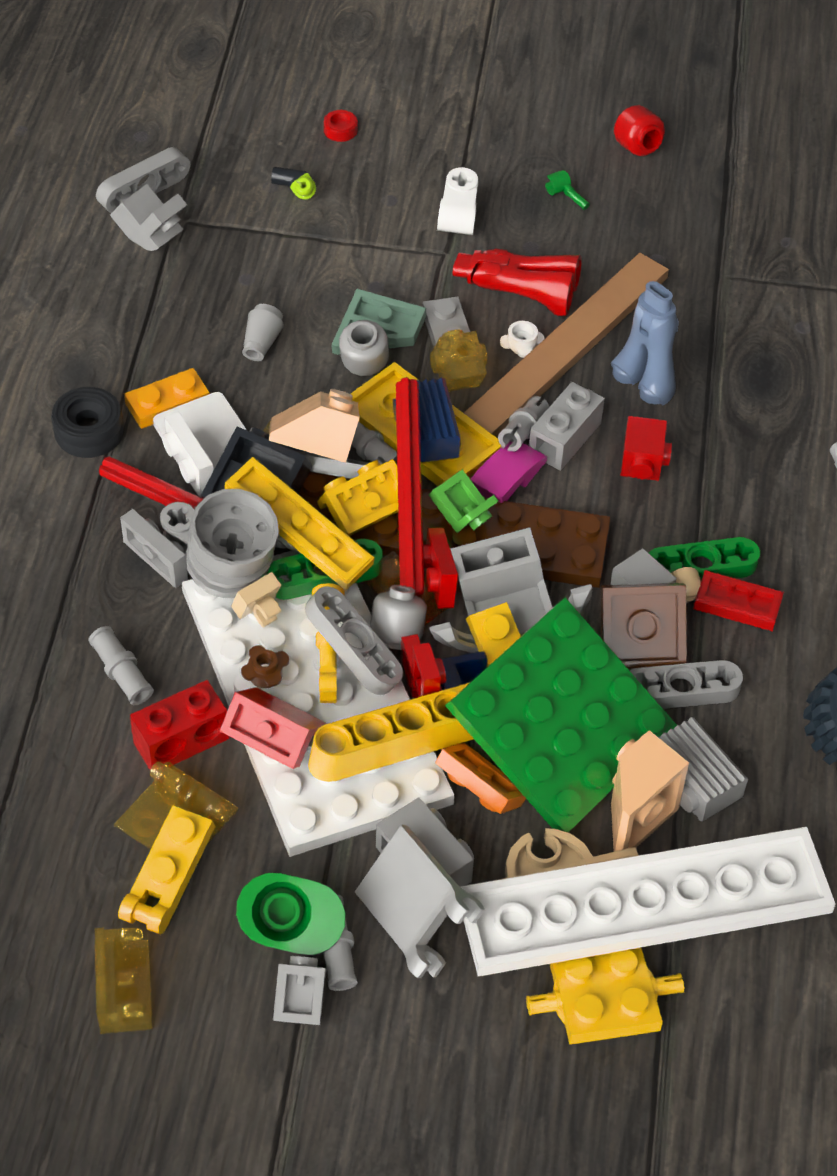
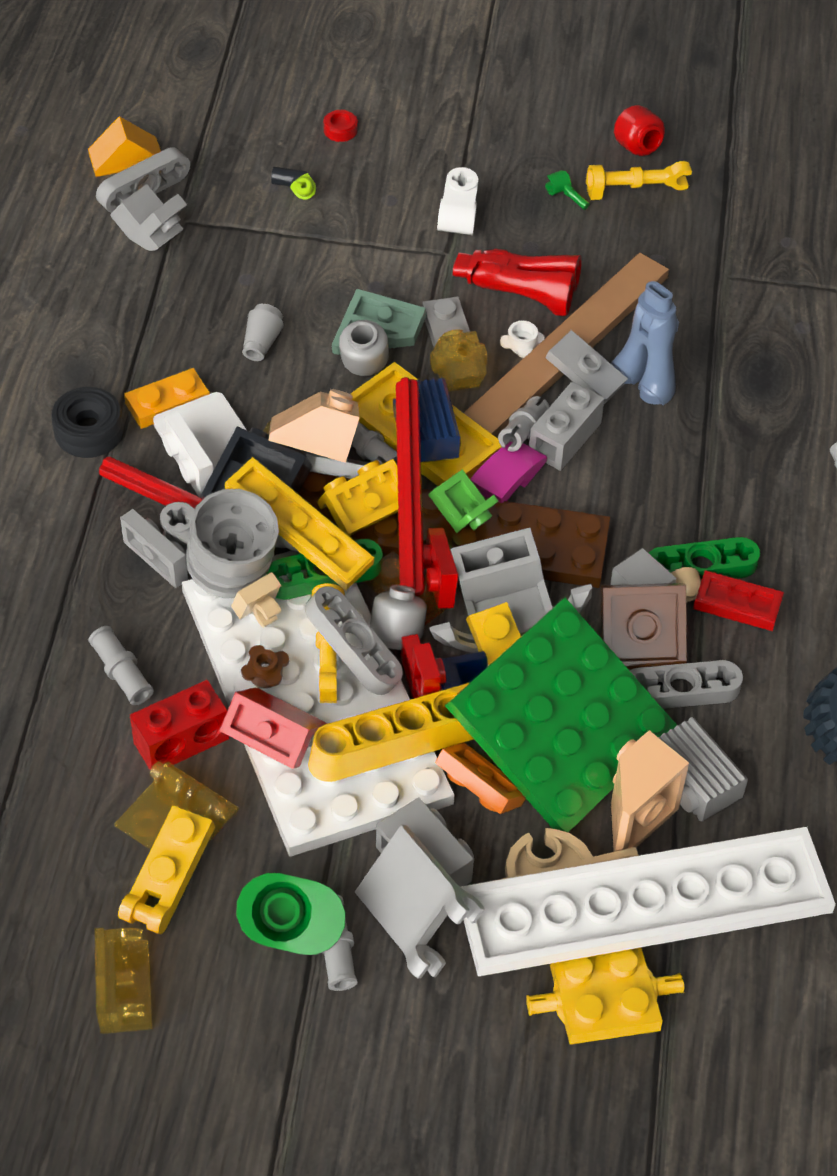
(121, 148): none -> light orange slope
(299, 991): light grey bracket -> none
(585, 366): none -> light grey plate
(645, 448): red brick -> none
(671, 176): none -> yellow piece

